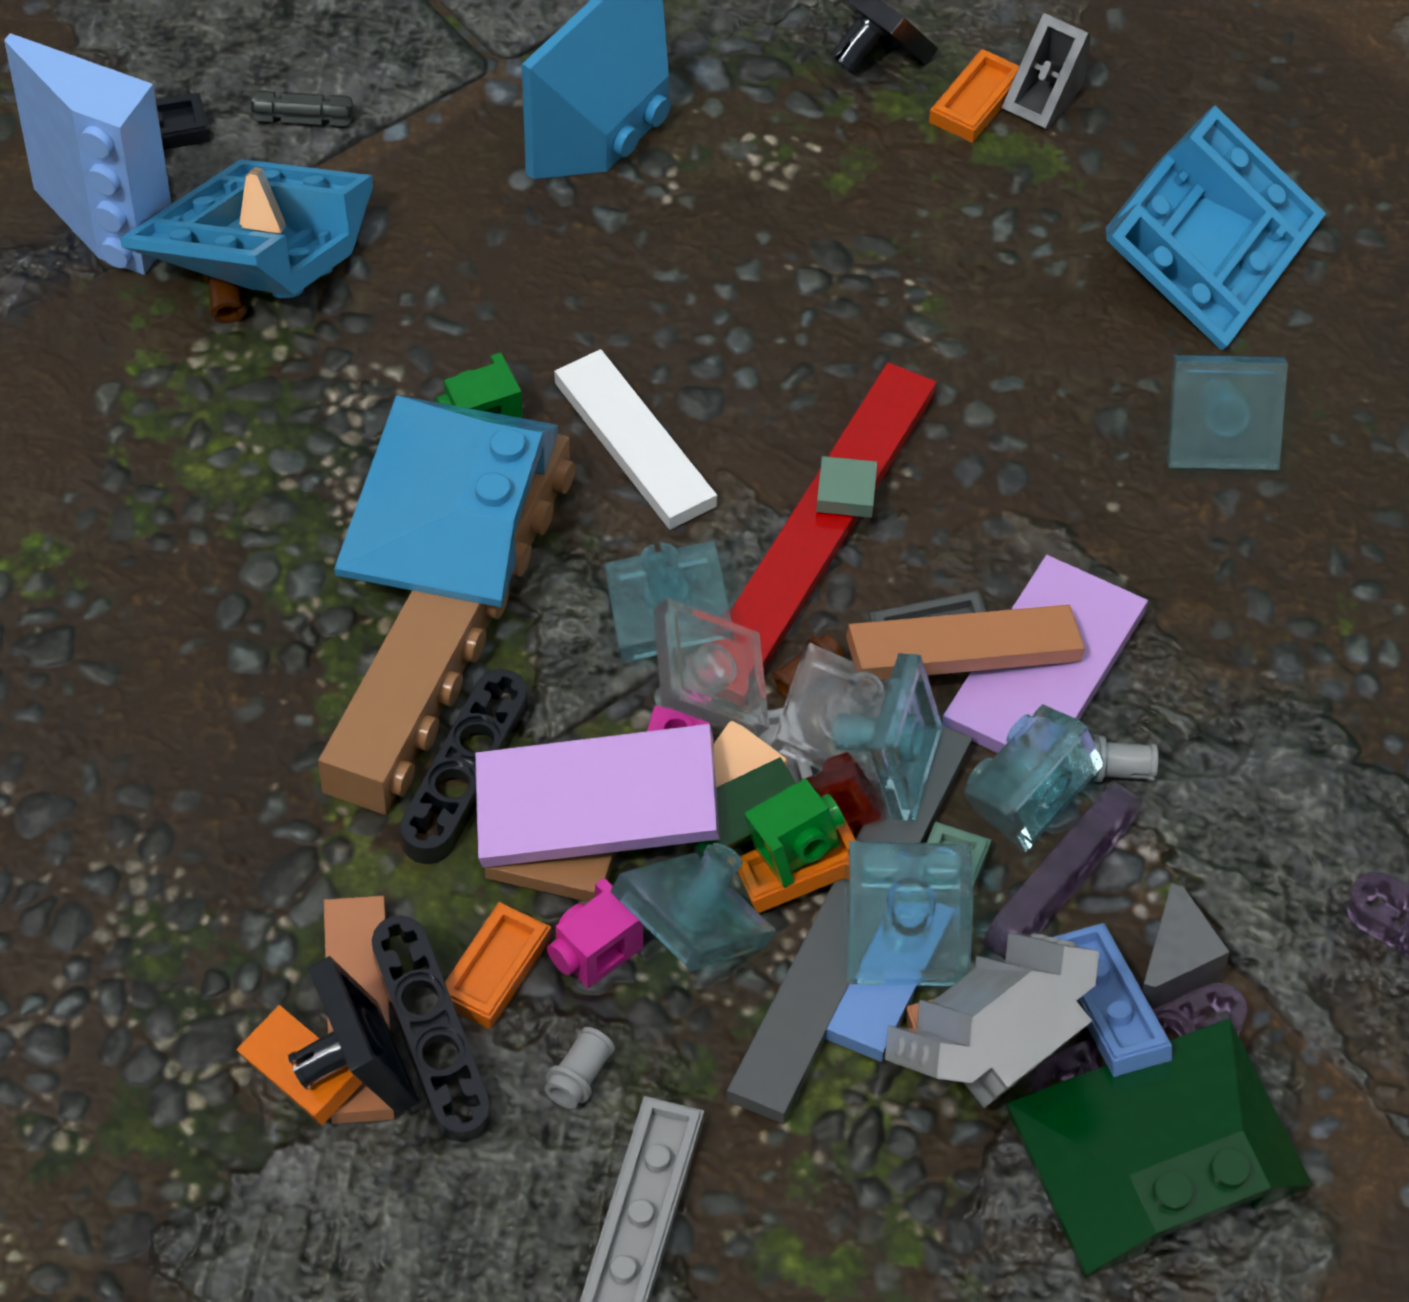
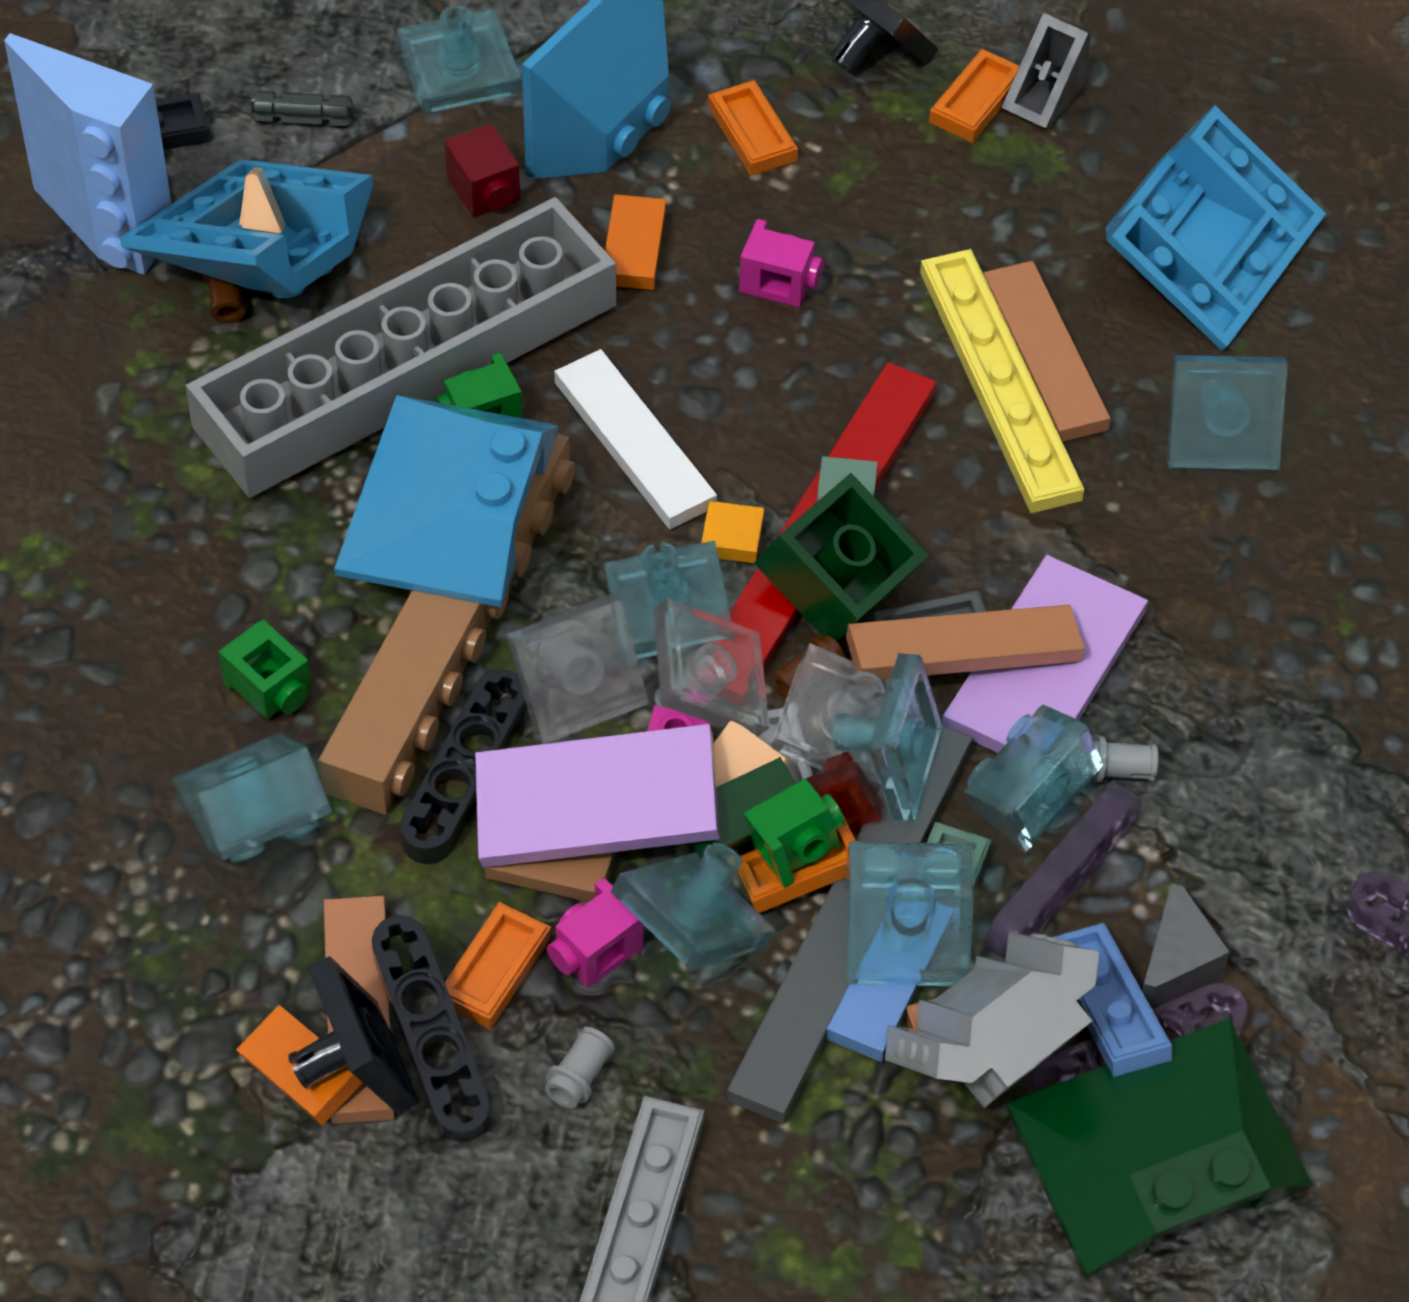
(254, 797): none -> clear light blue slope
(266, 670): none -> green brick
(448, 316): none -> light grey brick
(459, 60): none -> clear light blue tile
(482, 170): none -> dark red brick
(578, 668): none -> clear tile
(636, 239): none -> orange tile
(735, 530): none -> light orange tile
(752, 128): none -> orange tile
(778, 266): none -> dark pink brick
(841, 558): none -> dark green brick
(1001, 381): none -> light yellow tile
(1048, 351): none -> nougat tile

